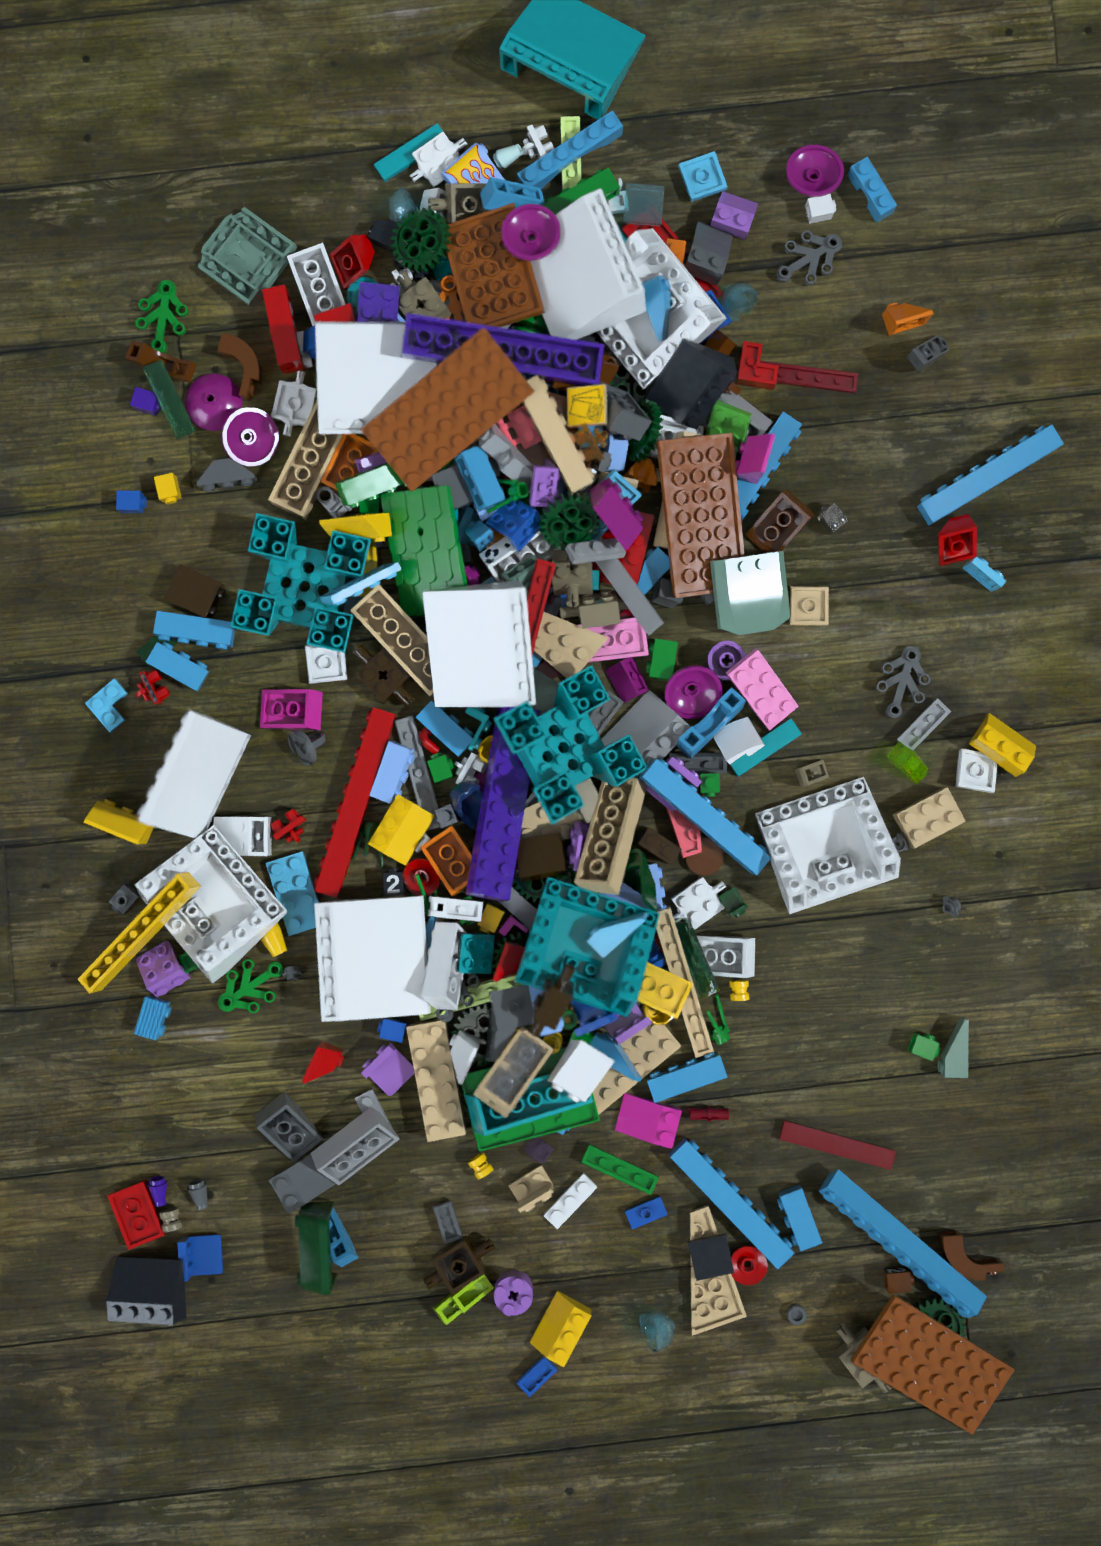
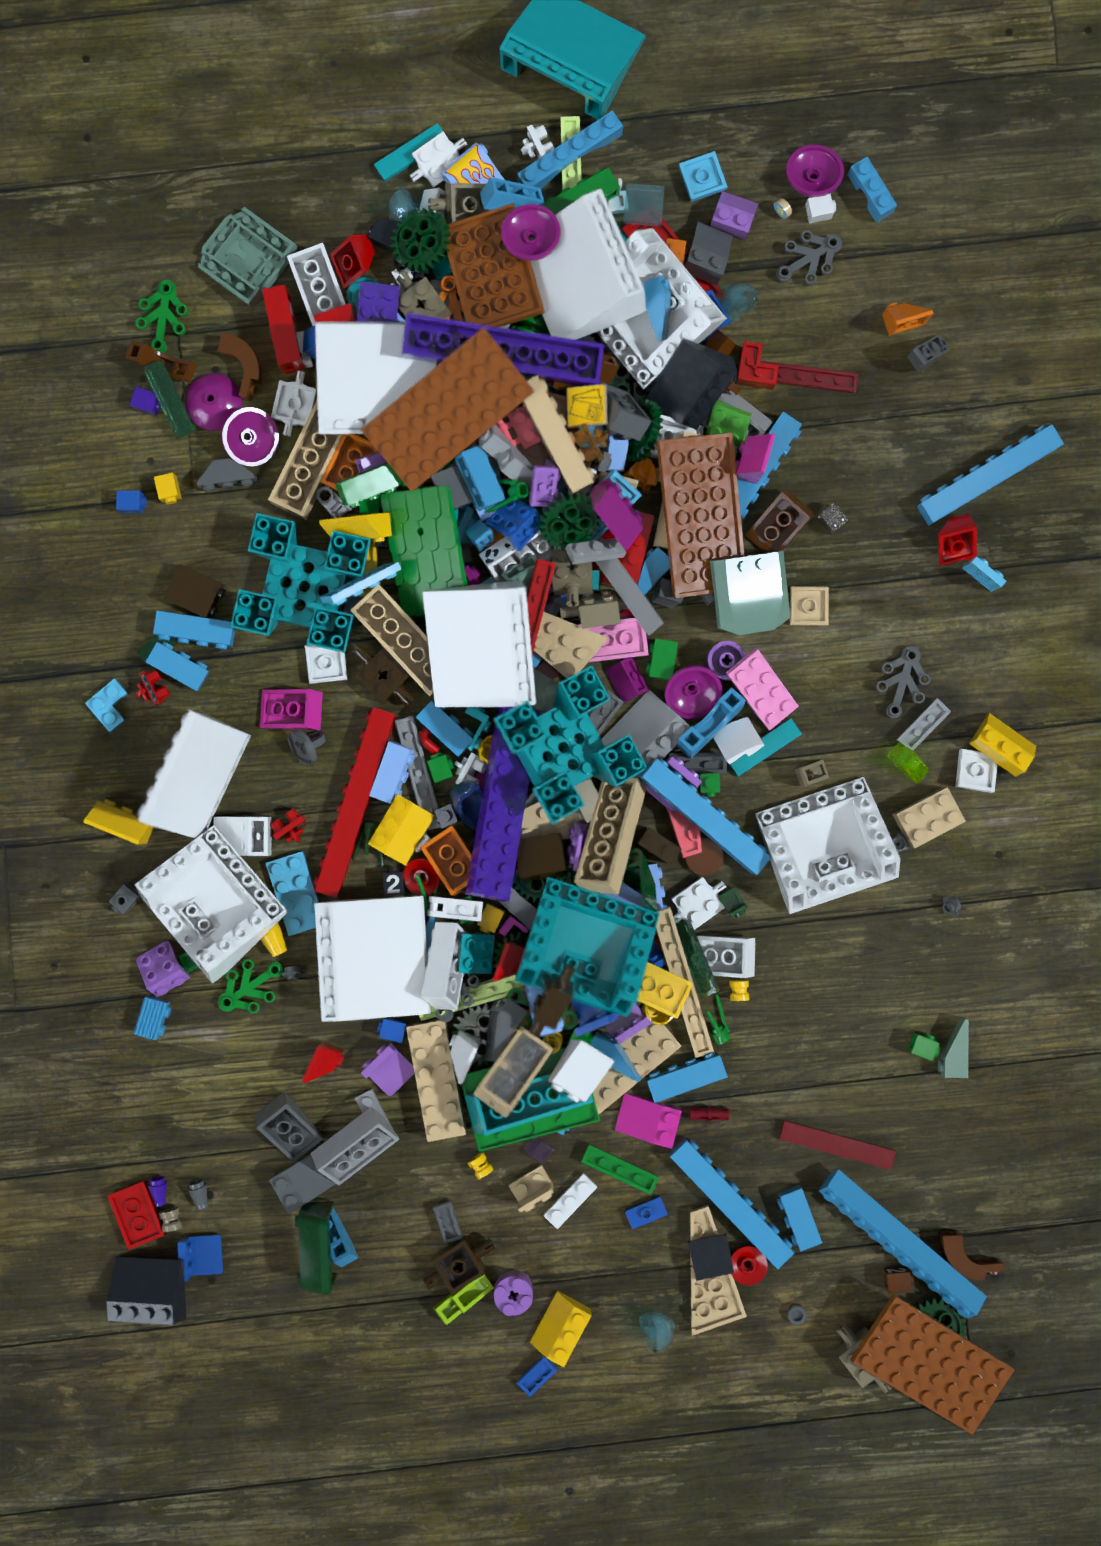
(139, 932): yellow brick -> none
(507, 155): light aqua cone -> none
(512, 1007): dark grey plate -> none
(612, 933): medium azure slope -> none
(782, 208): none -> tan tile

